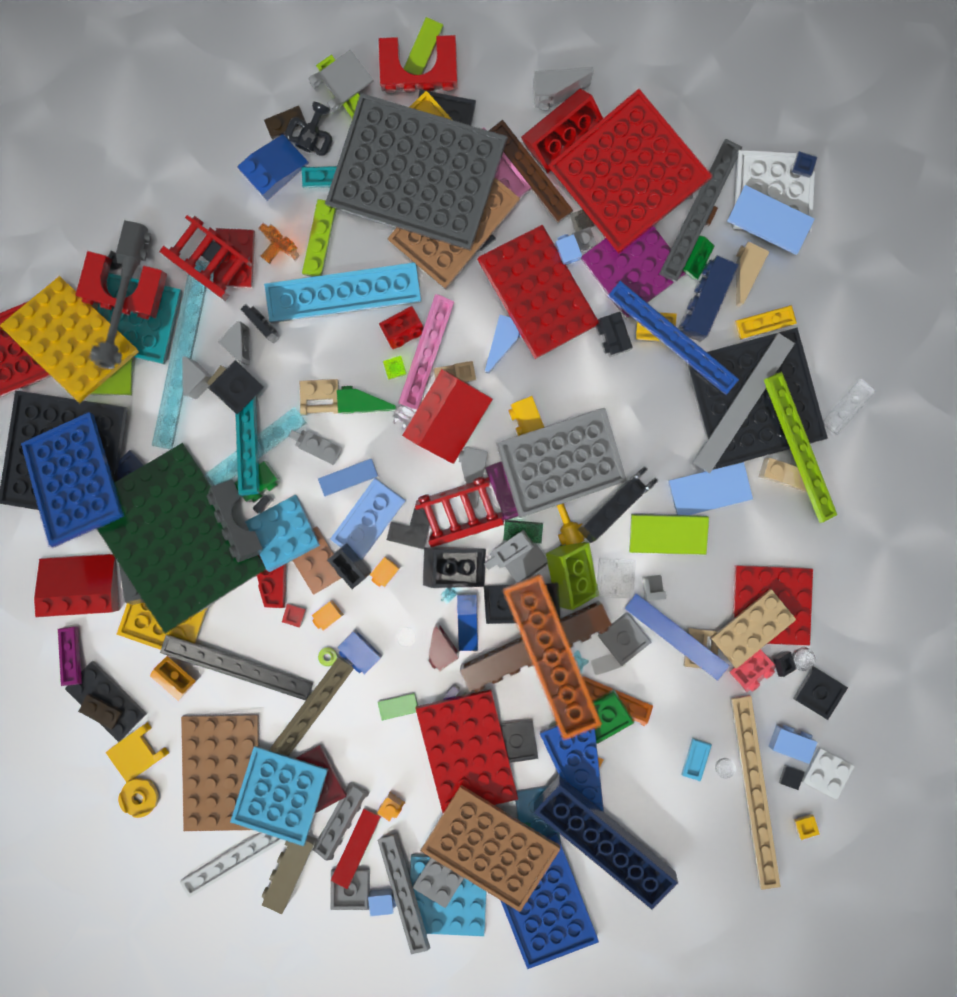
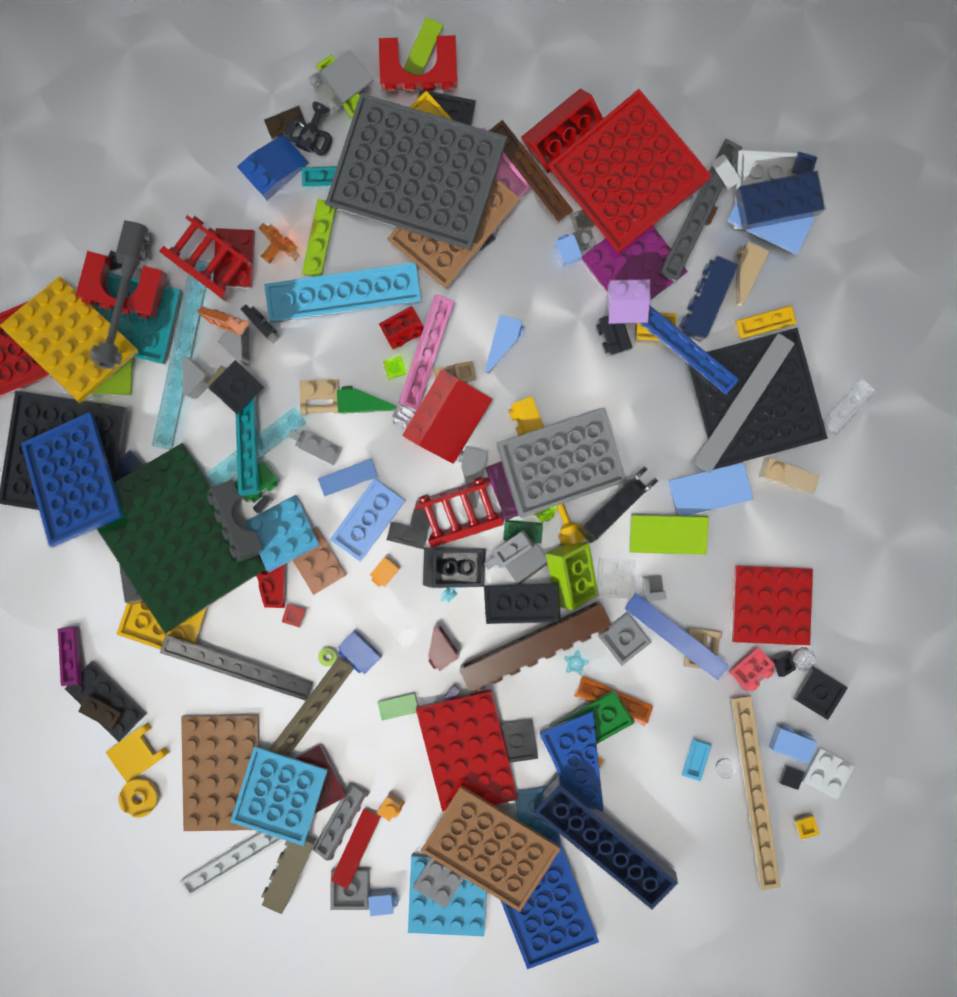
(76, 586): red slope -> none
(172, 678): light orange brick -> none
(211, 251): black tile -> none
(223, 321): none -> orange hinge
(326, 615): light orange brick -> none
(349, 566): black brick -> none
(404, 894): light grey plate -> none
(467, 621): blue slope -> none
(538, 291): red plate -> none
(546, 515): none -> clear neon green plate
(552, 656): orange brick -> none
(556, 86): light grey slope -> none
(628, 301): none -> lavender slope
(698, 257): green plate -> none
(726, 171): none -> white sticker
(753, 628): tan plate -> none
(779, 200): none -> dark blue brick
(800, 447): lime tile -> none

